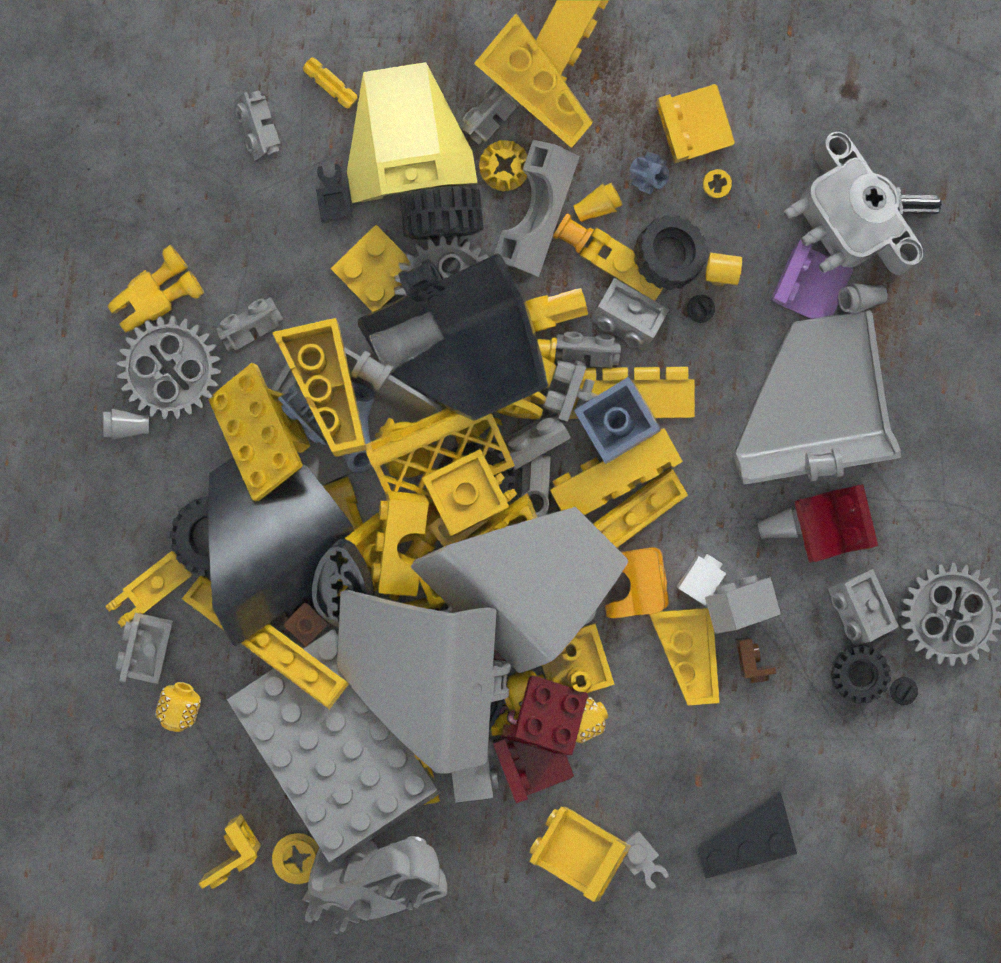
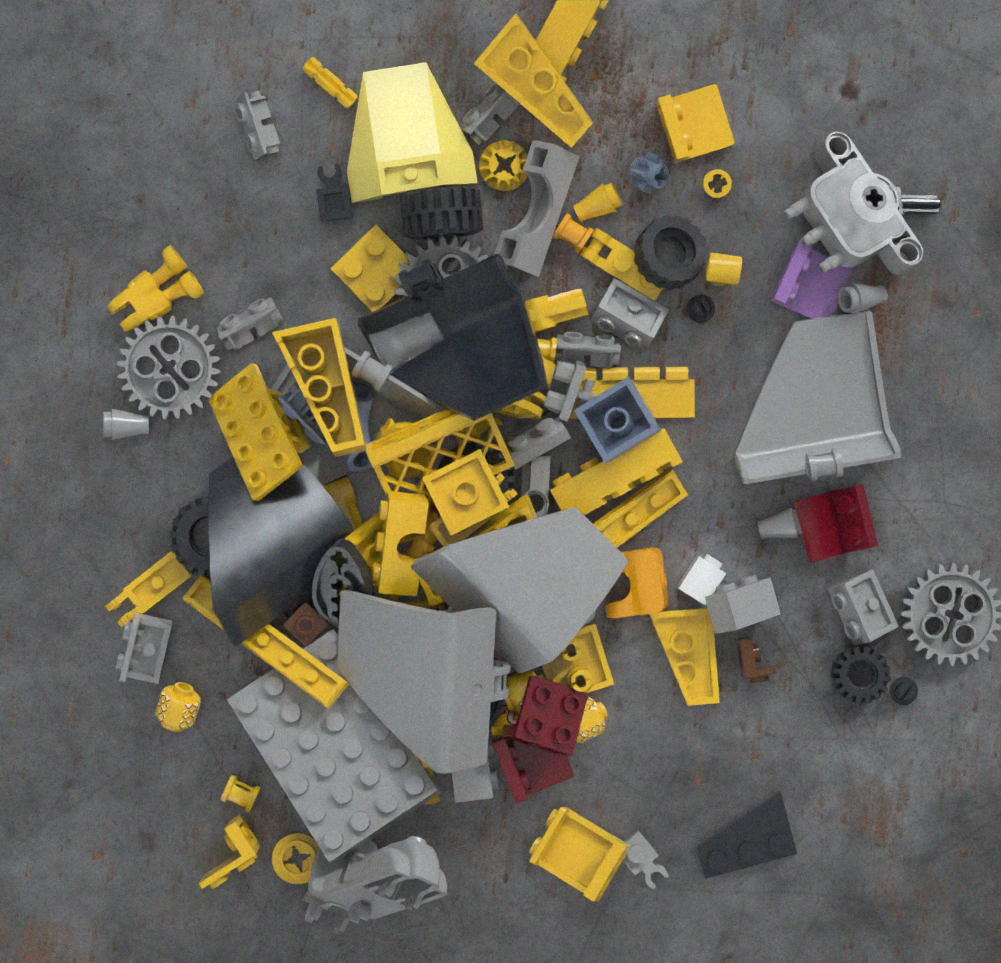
(240, 793): none -> yellow bush

